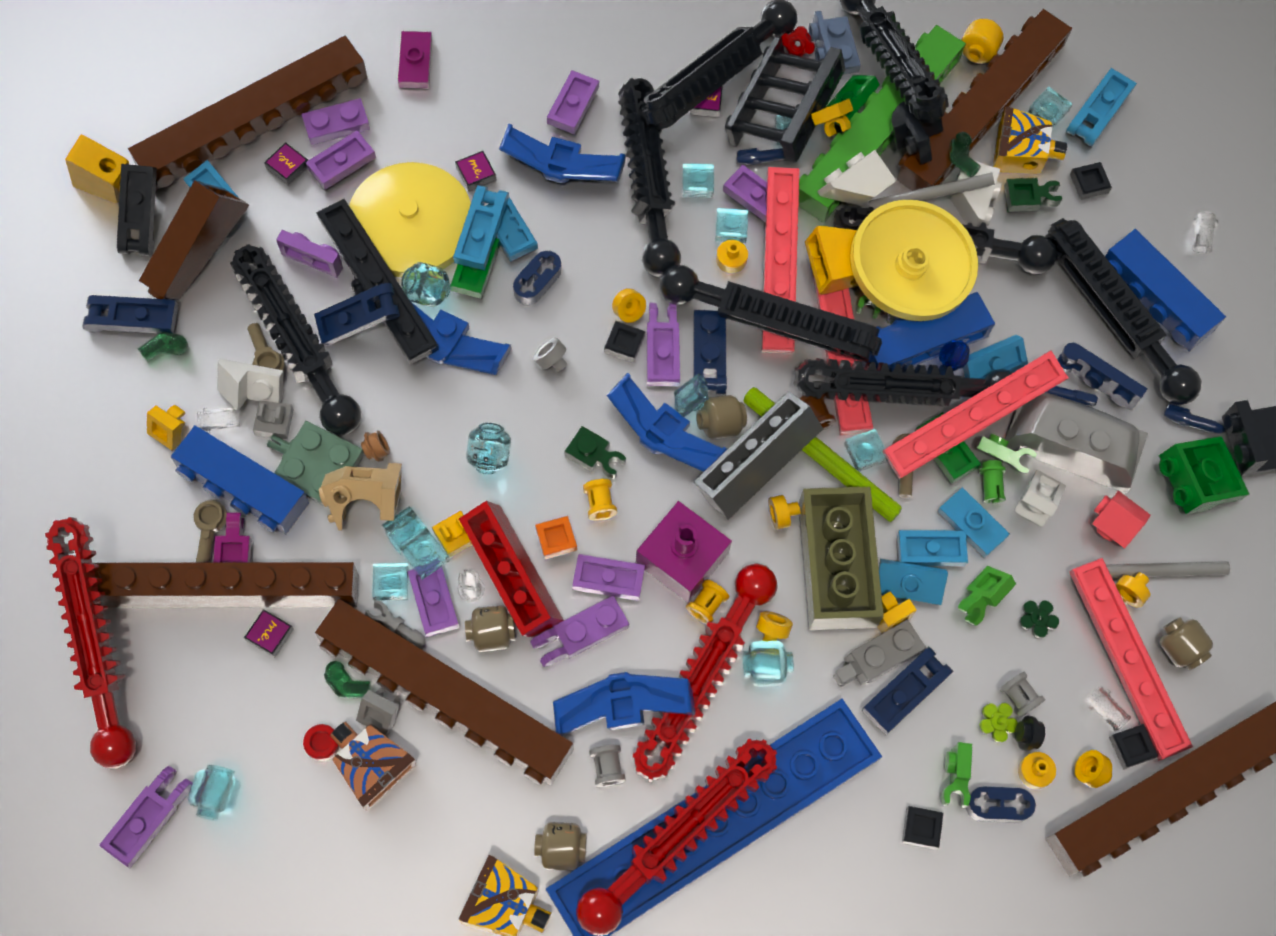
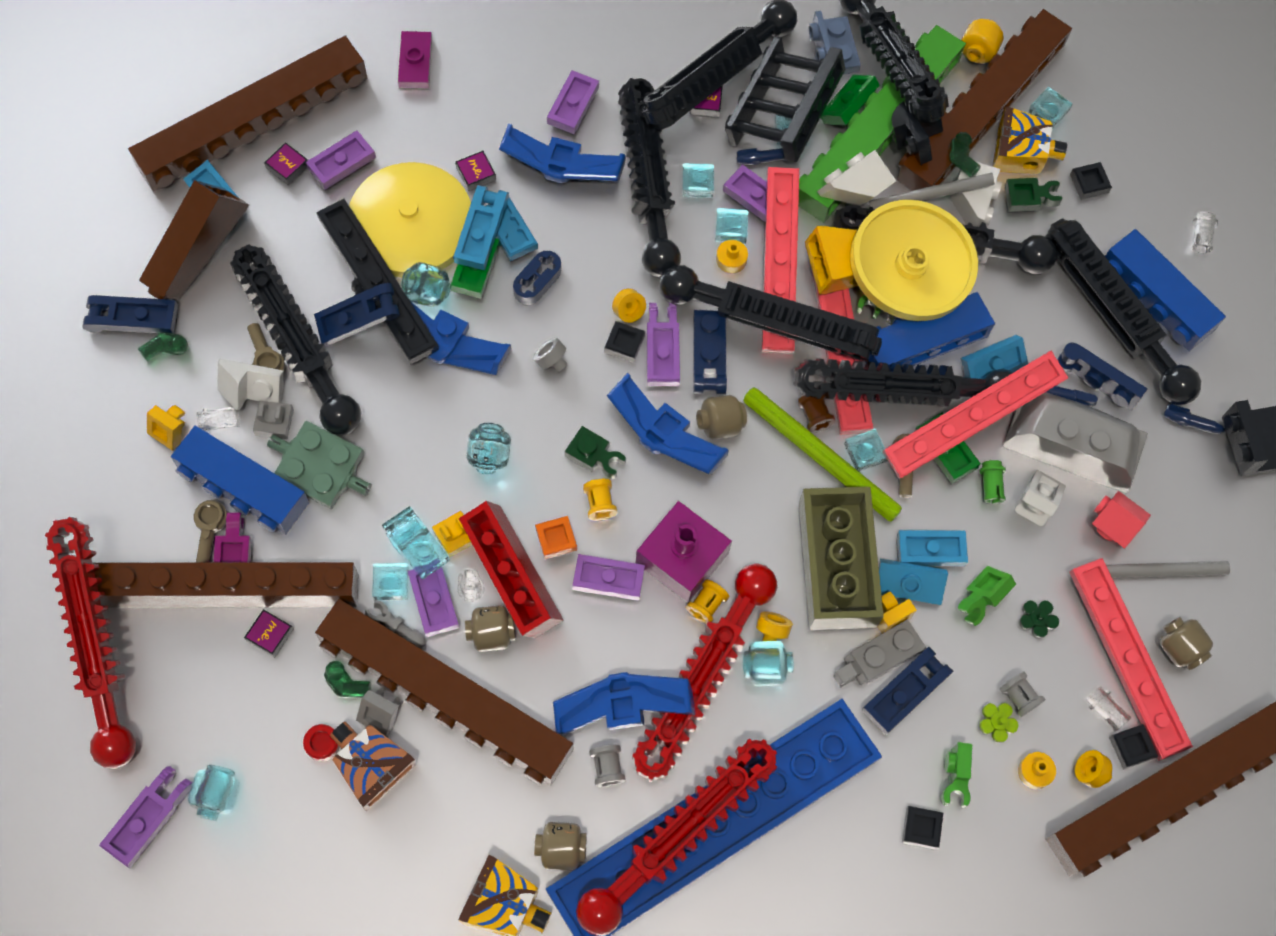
(95, 169): yellow torso -> none
(136, 209): black plate -> none
(302, 250): medium lavender plate -> none
(335, 121): medium lavender plate -> none
(359, 483): tan tile -> none
(375, 446): medium nougat plate -> none
(582, 631): medium lavender hinge -> none
(691, 395): clear light blue plate -> none
(758, 455): dark grey brick -> none
(781, 511): yellow tile -> none
(799, 34): red plate -> none
(833, 114): yellow tile -> none
(954, 354): clear blue plate -> none
(968, 515): dark azure plate -> none
(998, 448): plate -> none
(1000, 796): dark blue beam -> none
(1029, 733): black plate -> none
(1101, 106): dark azure plate -> none
(1134, 589): yellow tile -> none
(1202, 474): green plate -> none

